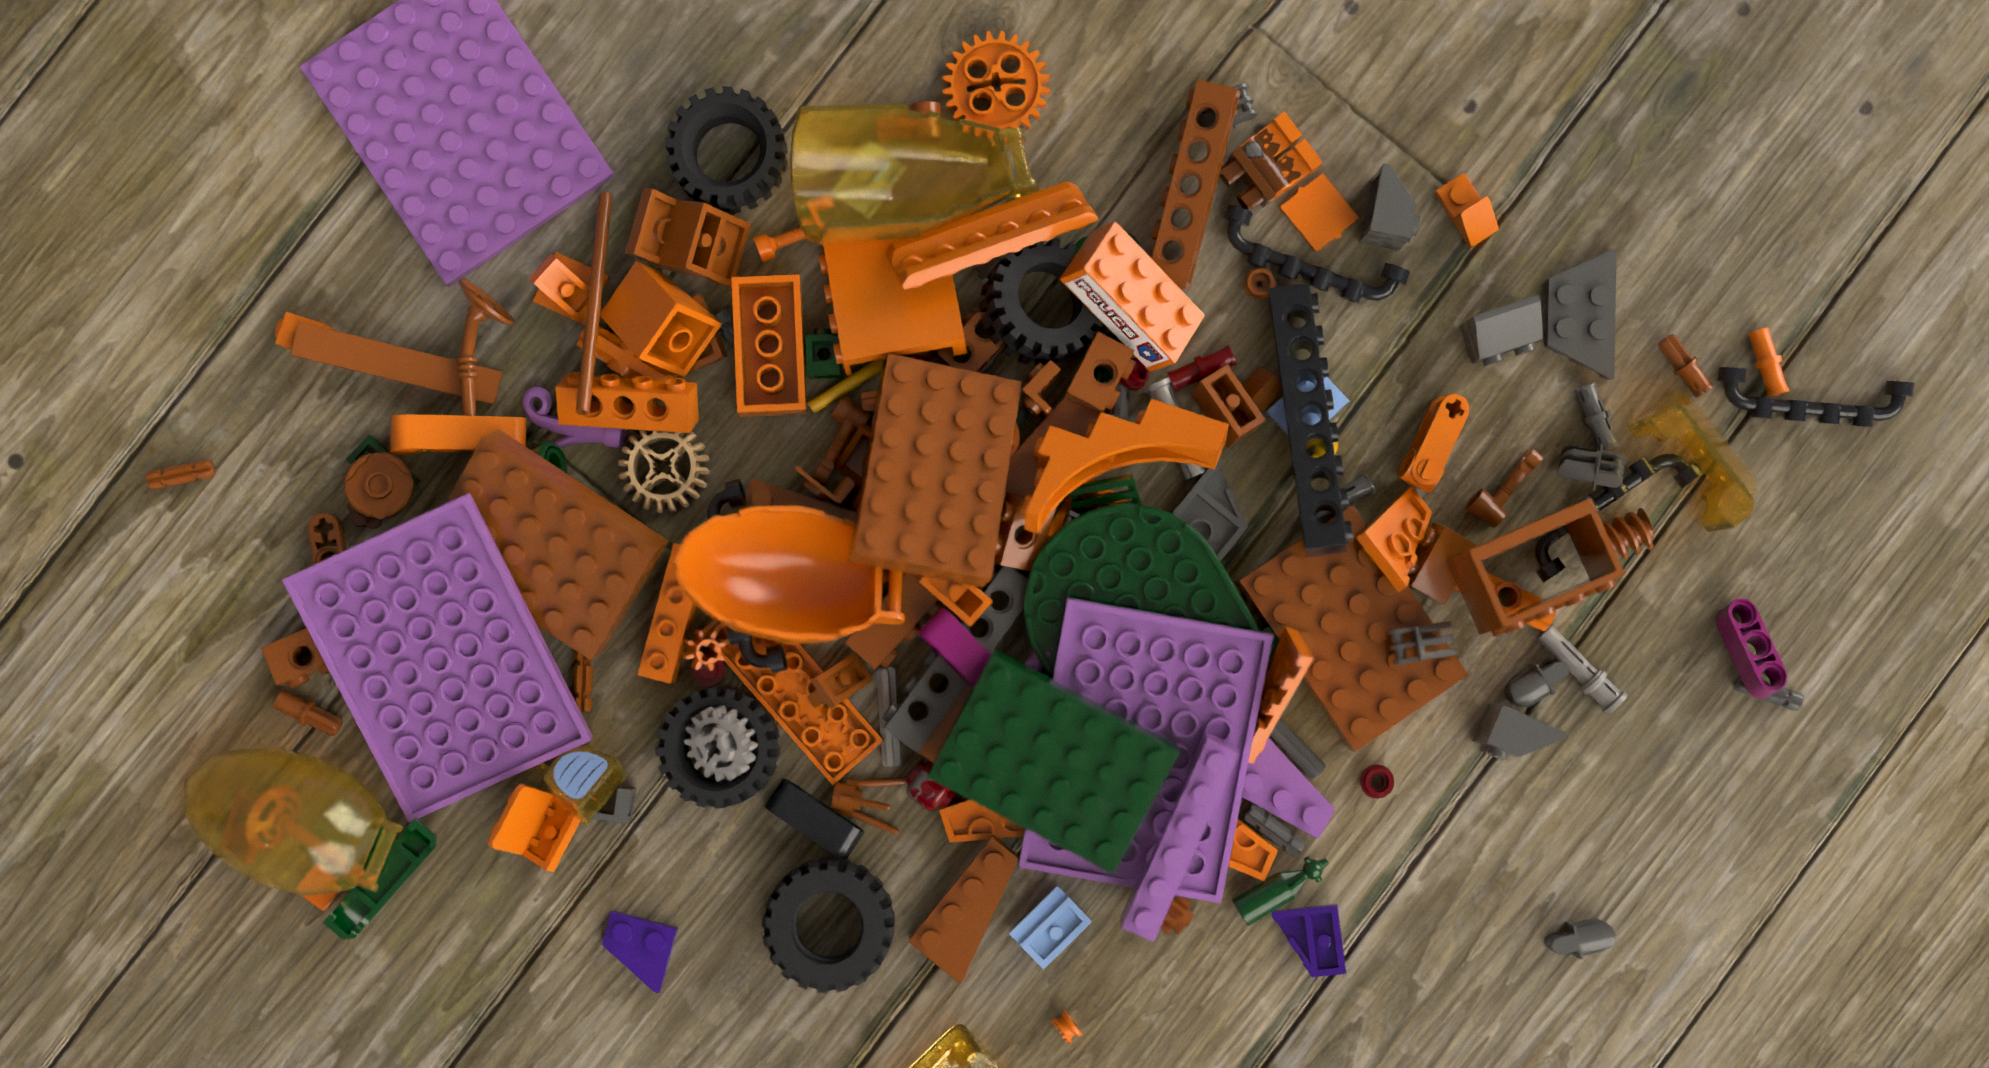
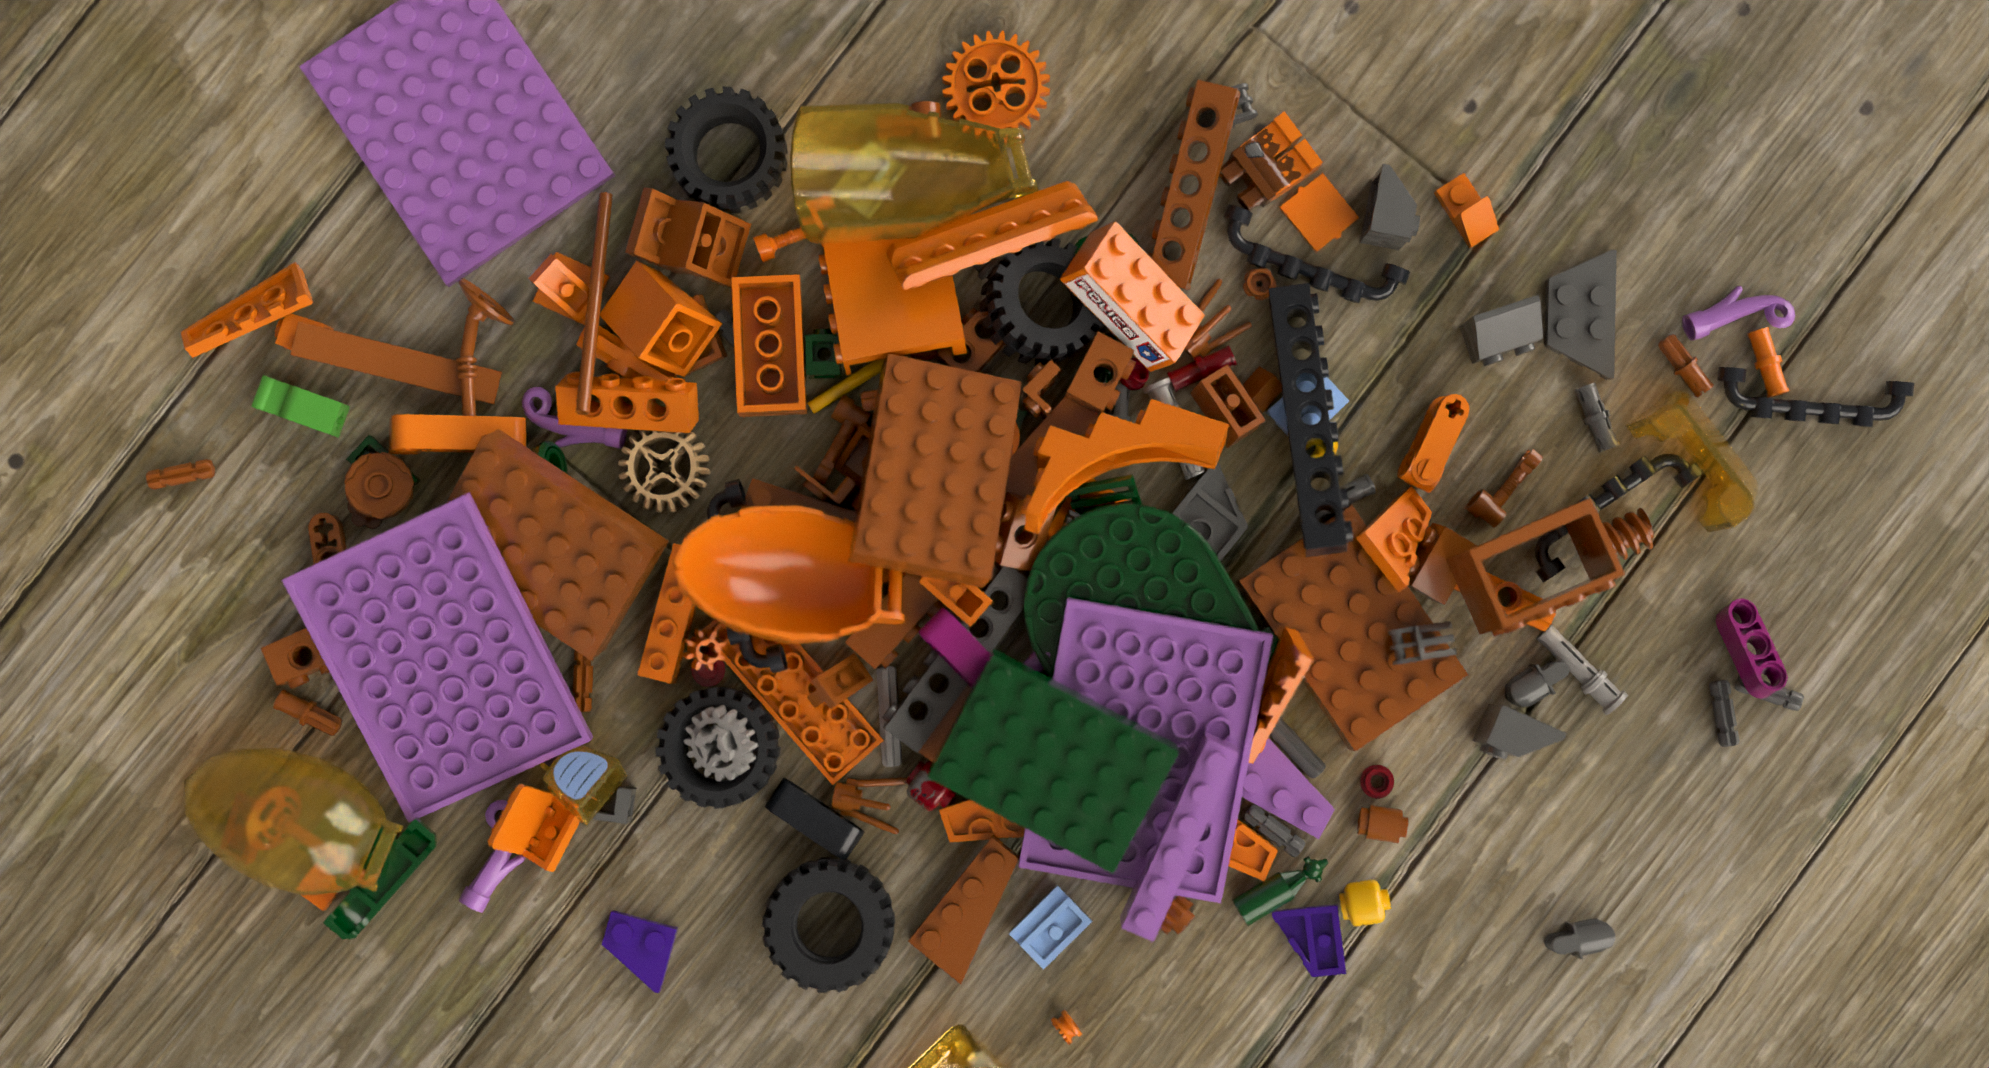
(257, 307): none -> orange wing
(300, 406): none -> bright green piece
(493, 871): none -> medium lavender plant
(1199, 341): none -> dark orange plant
(1364, 902): none -> yellow head
(1382, 823): none -> dark orange brick
(1592, 466): dark grey arm -> none
(1724, 713): none -> dark grey axle
(1728, 310): none -> medium lavender plant

